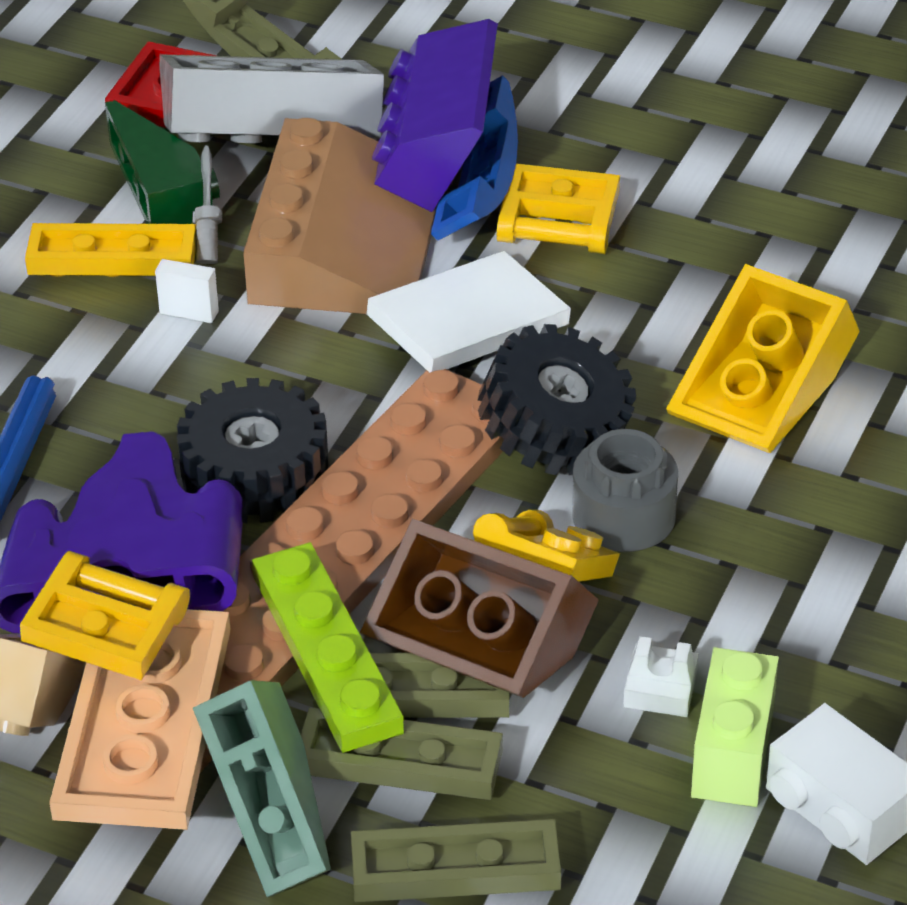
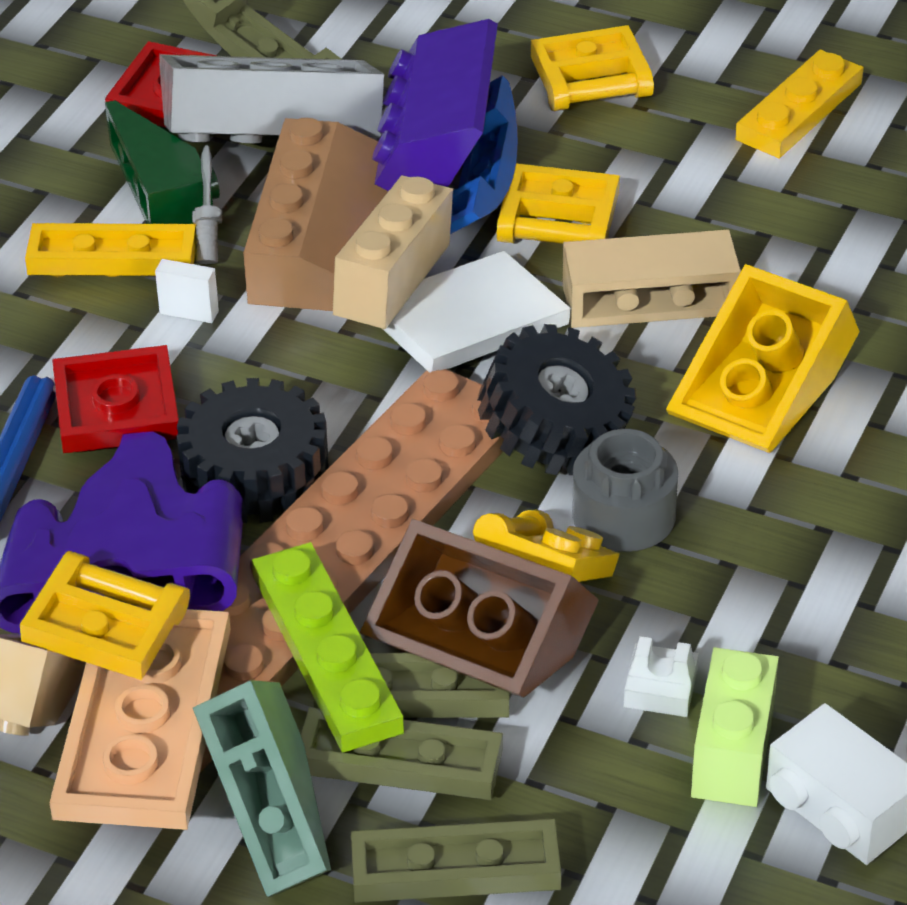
(114, 396): none -> red plate
(392, 251): none -> tan brick
(587, 56): none -> yellow plate
(648, 277): none -> tan brick
(799, 103): none -> yellow plate

